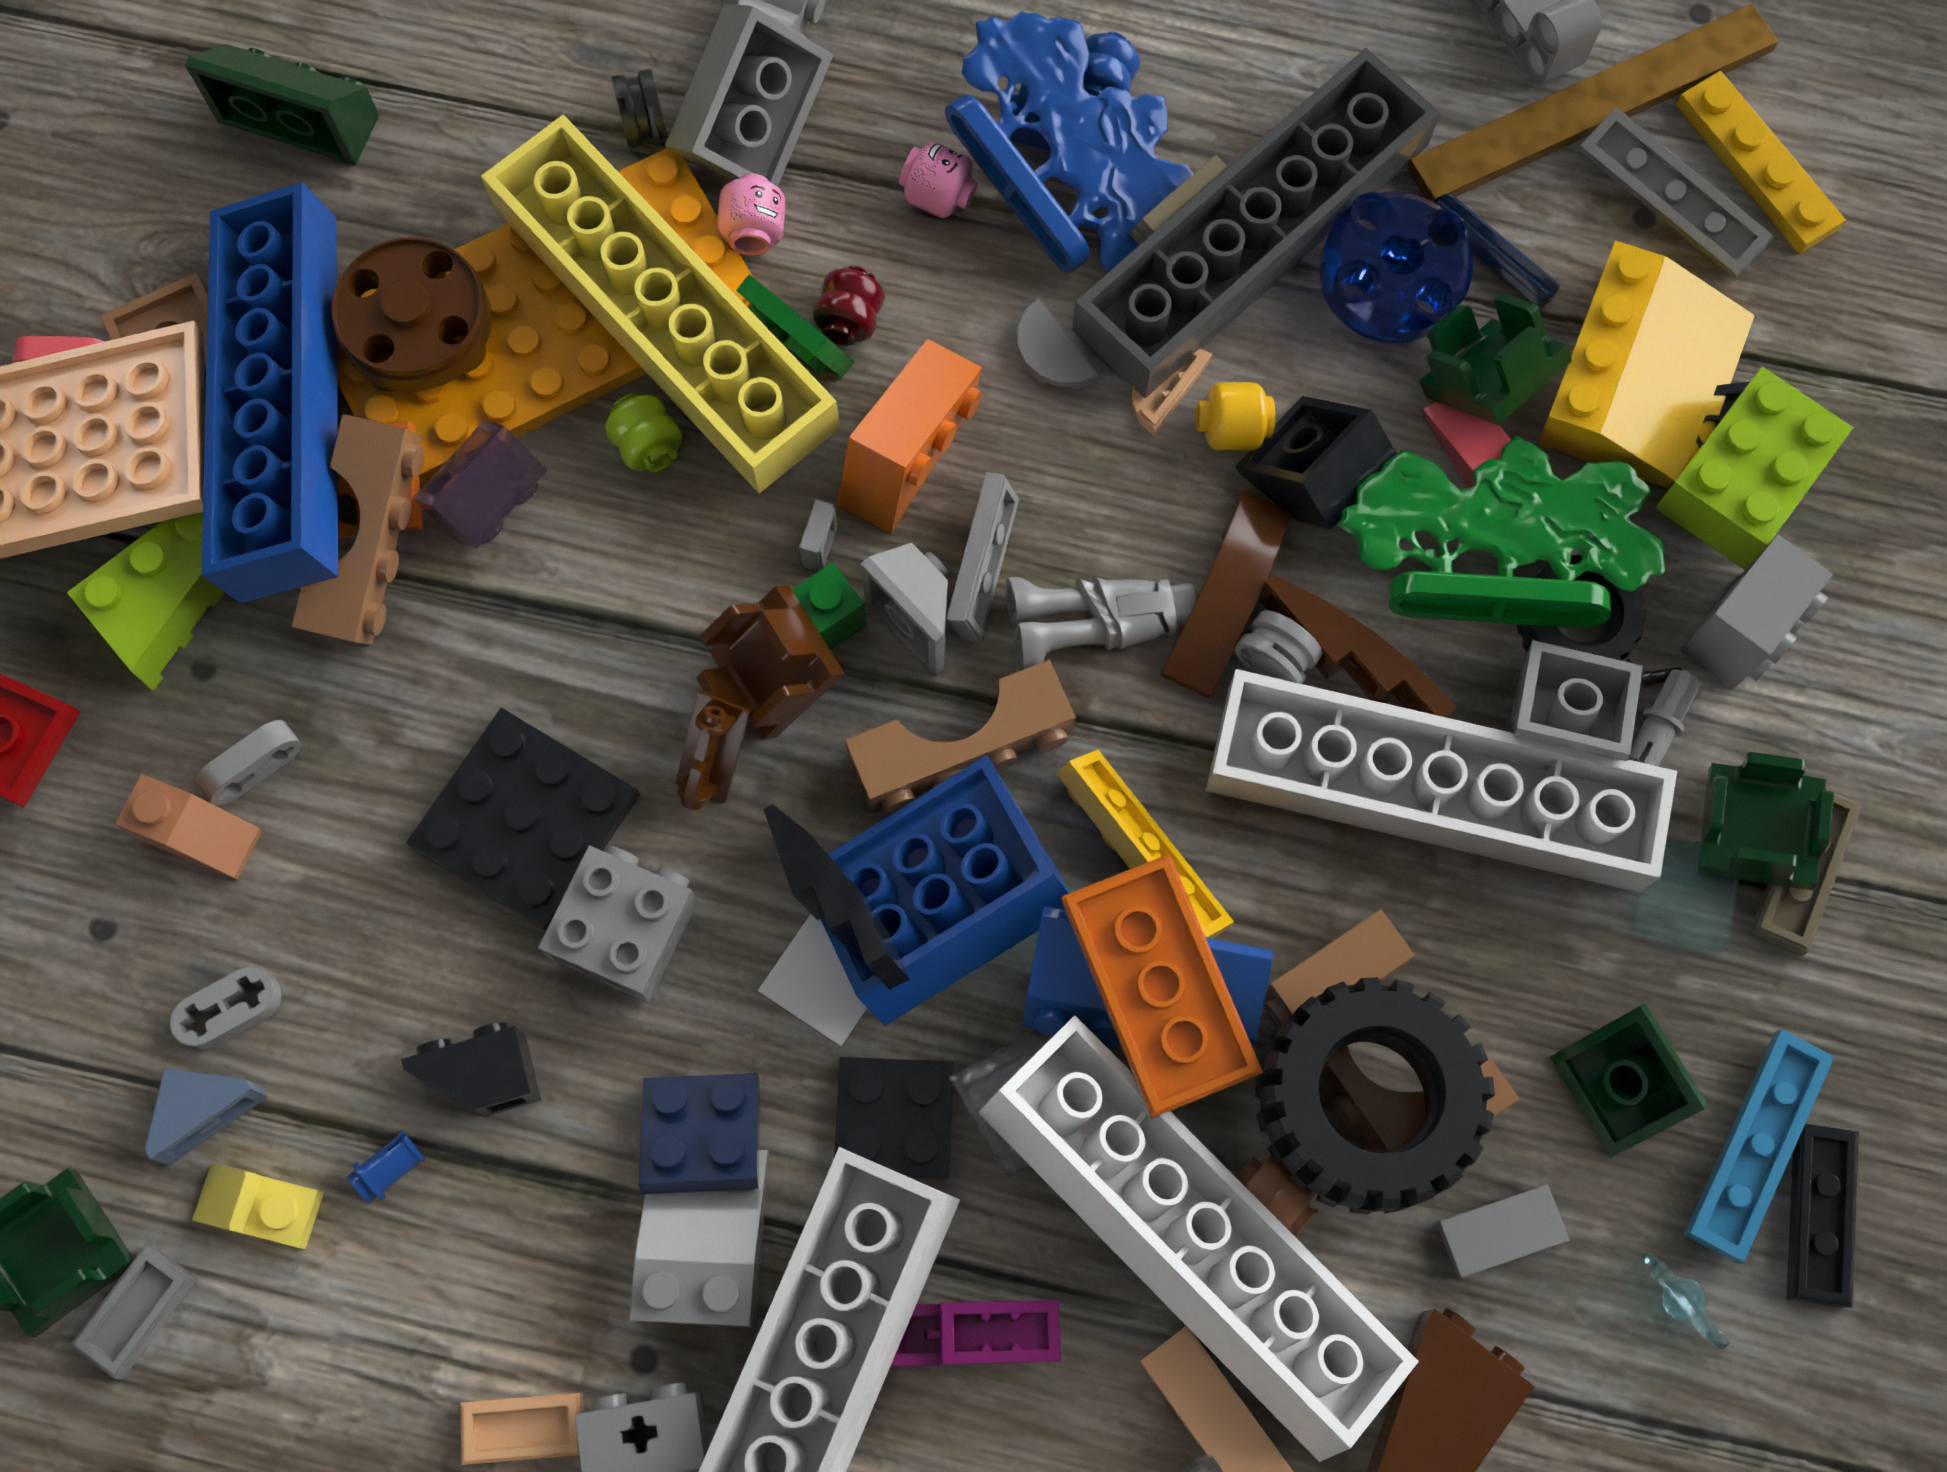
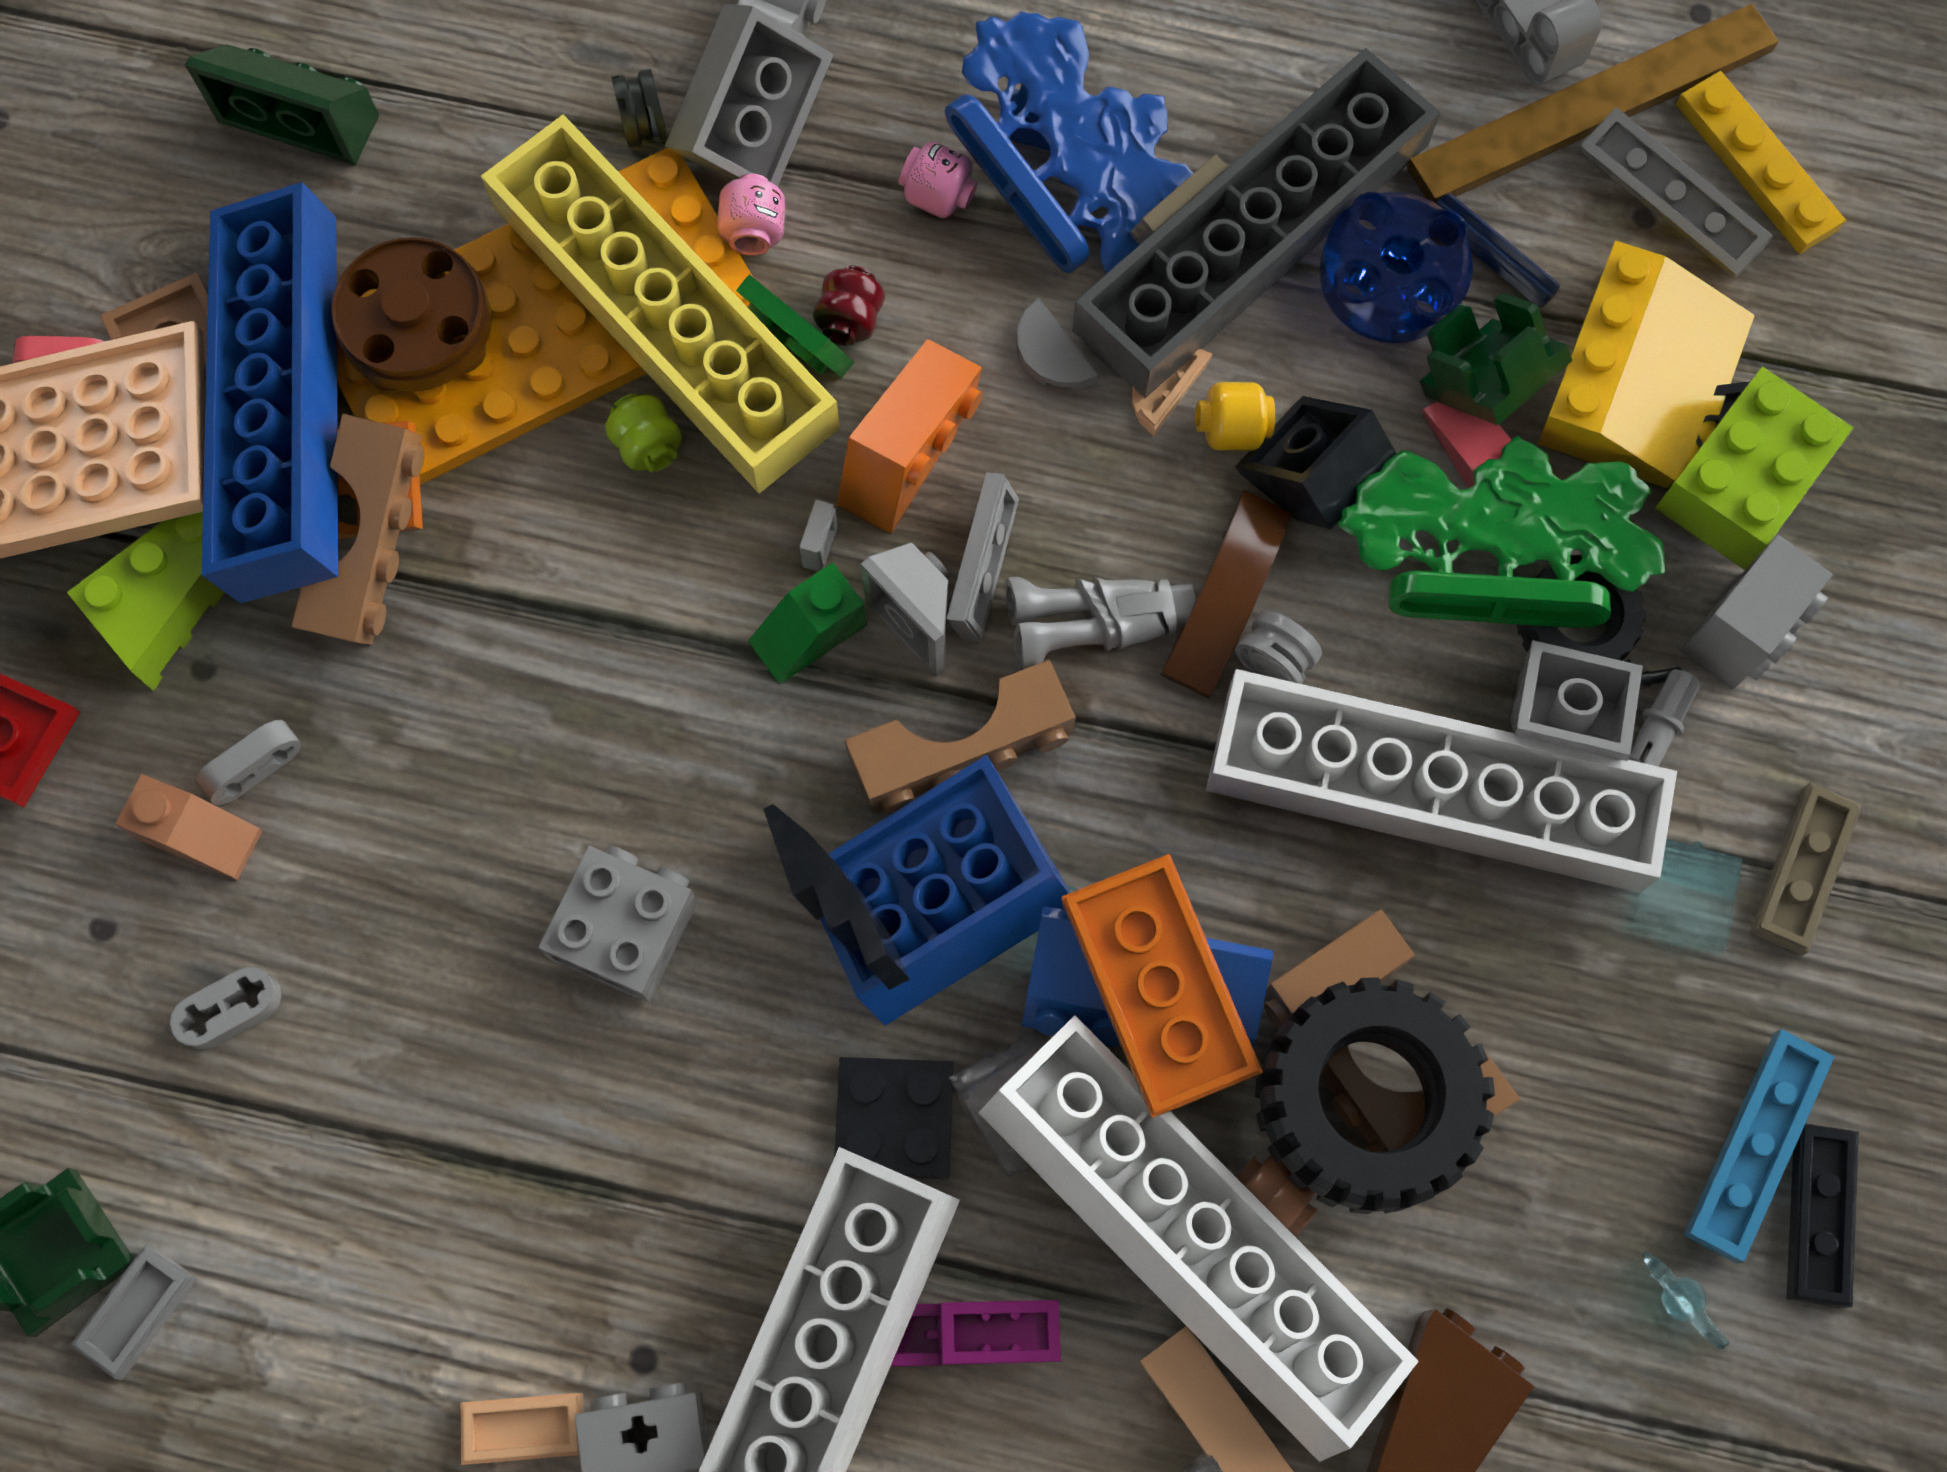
(194, 1109): sand blue slope -> none
(258, 1206): light yellow slope -> none
(385, 1167): blue pin -> none
(481, 485): clear purple brick -> none
(483, 1072): black slope -> none
(522, 817): black plate -> none
(700, 1133): dark blue plate -> none
(700, 1257): light grey slope -> none
(711, 750): reddish brown hinge -> none
(769, 660): reddish brown panel -> none
(814, 984): white sticker -> none
(1110, 63): blue piece -> none
(1133, 832): yellow plate -> none
(1357, 649): reddish brown slope -> none
(1502, 1231): light grey tile -> none
(1629, 1081): dark green slope -> none
(1765, 822): dark green panel -> none

